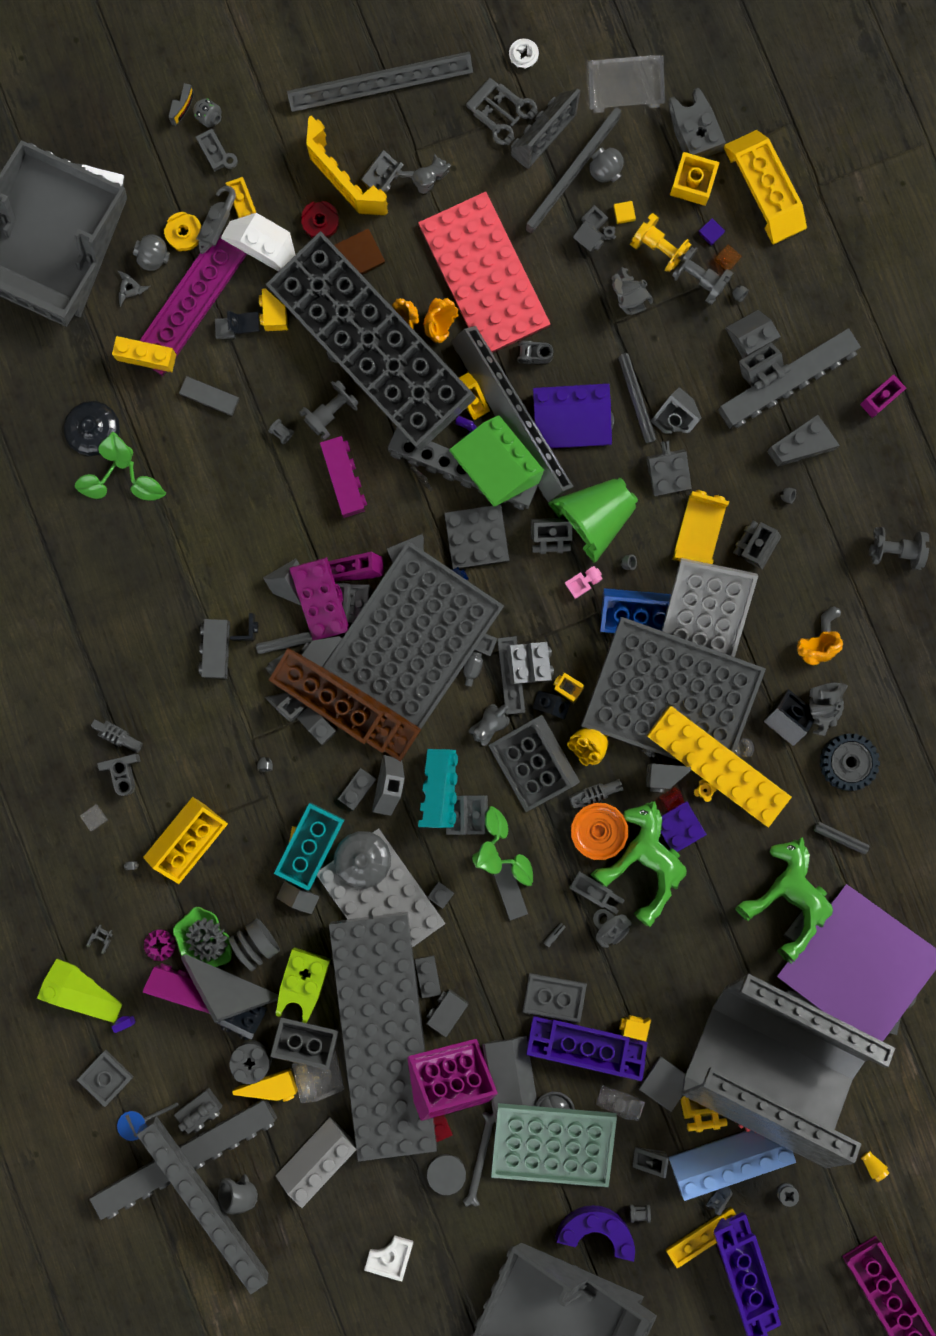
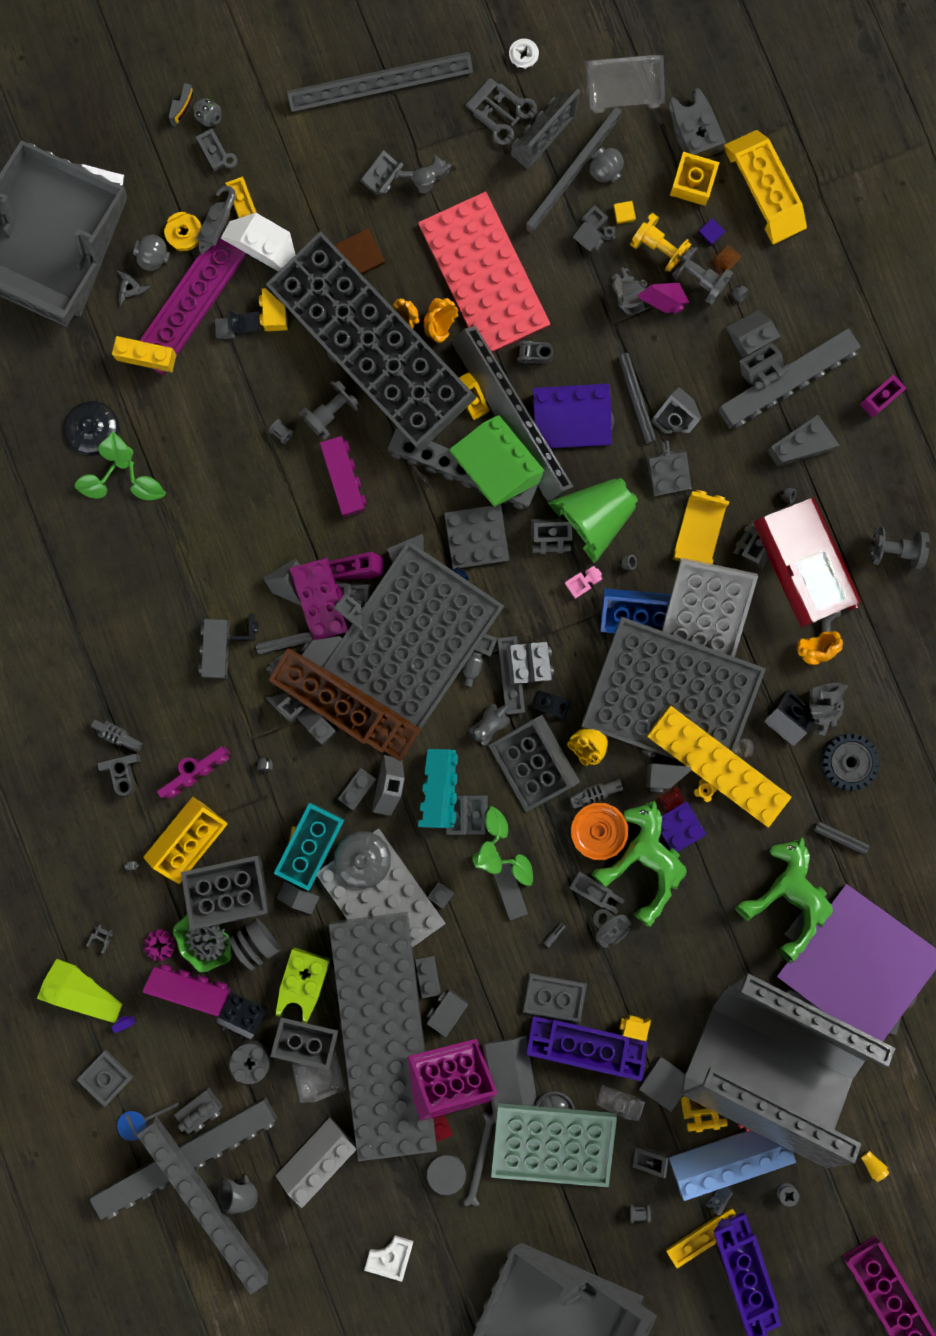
(93, 817): clear tile -> none
(188, 778): none -> magenta plate
(209, 396): dark grey tile -> none
(223, 992): dark grey tile -> none
(225, 892): none -> dark grey slope
(272, 1087): yellow slope -> none
(319, 210): dark red plate -> none
(350, 610): none -> dark grey tile
(371, 202): yellow slope -> none
(465, 423): dark purple arm -> none
(568, 687): yellow window -> none
(601, 1220): dark purple brick -> none
(665, 297): none -> magenta slope
(807, 562): none -> piece

